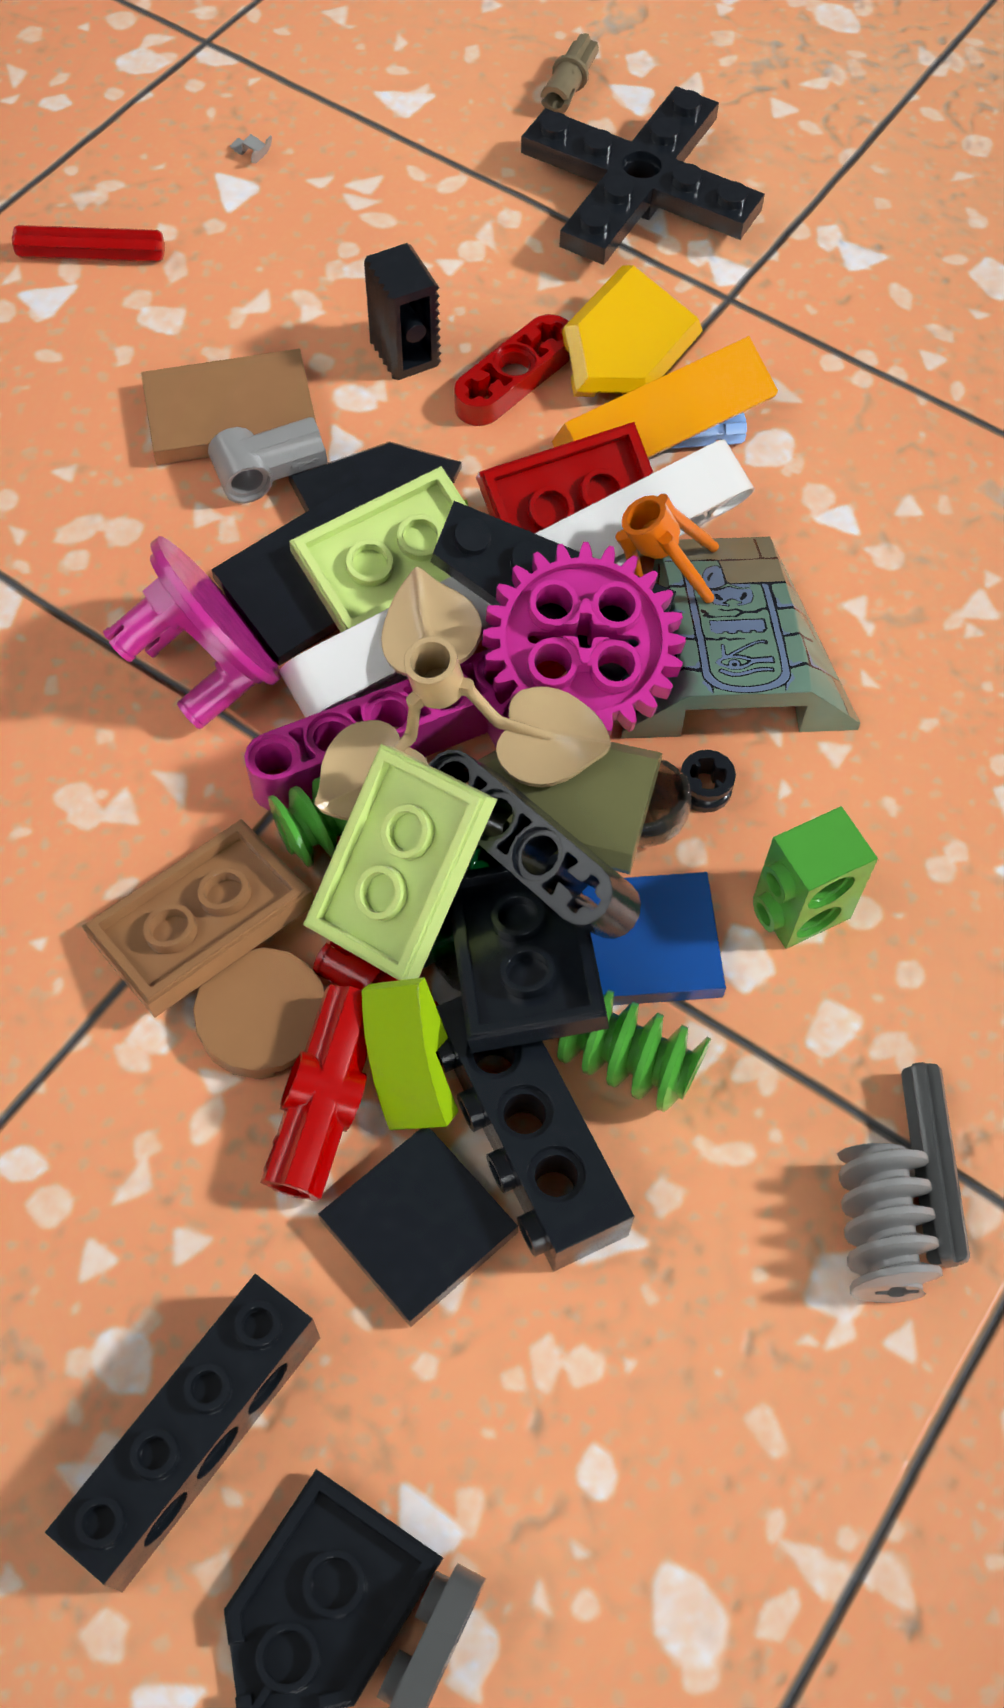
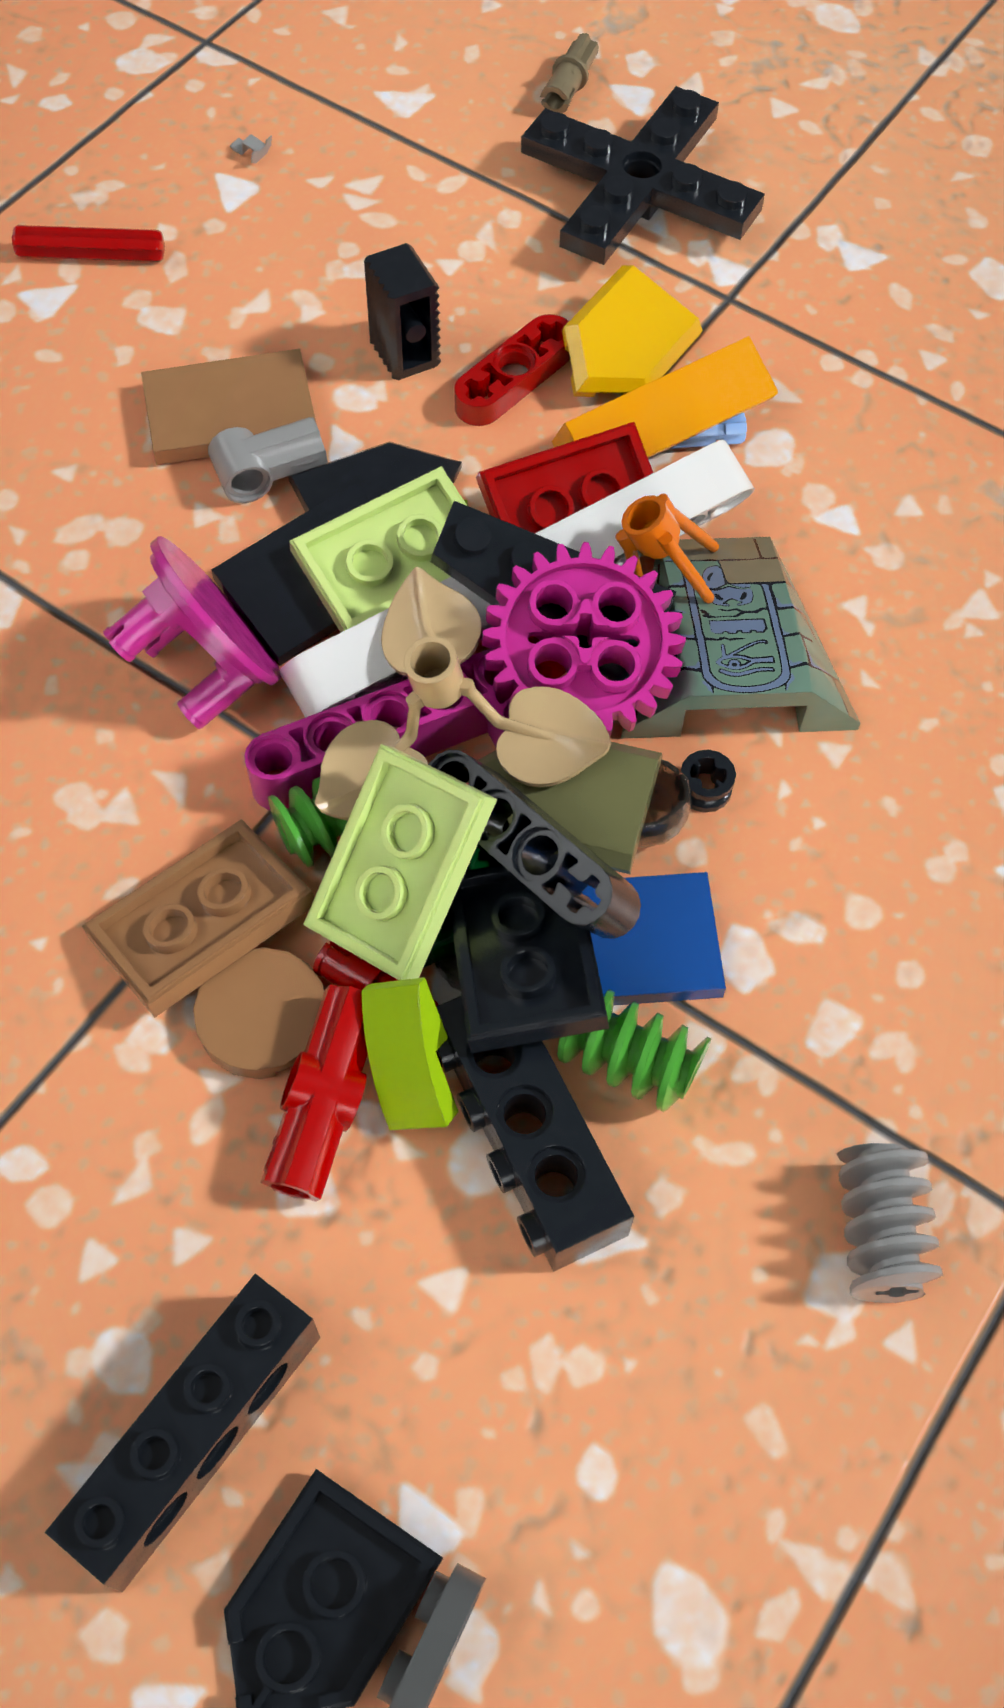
(418, 1224): black tile -> none
(813, 877): bright green brick -> none
(932, 1134): dark grey axle -> none

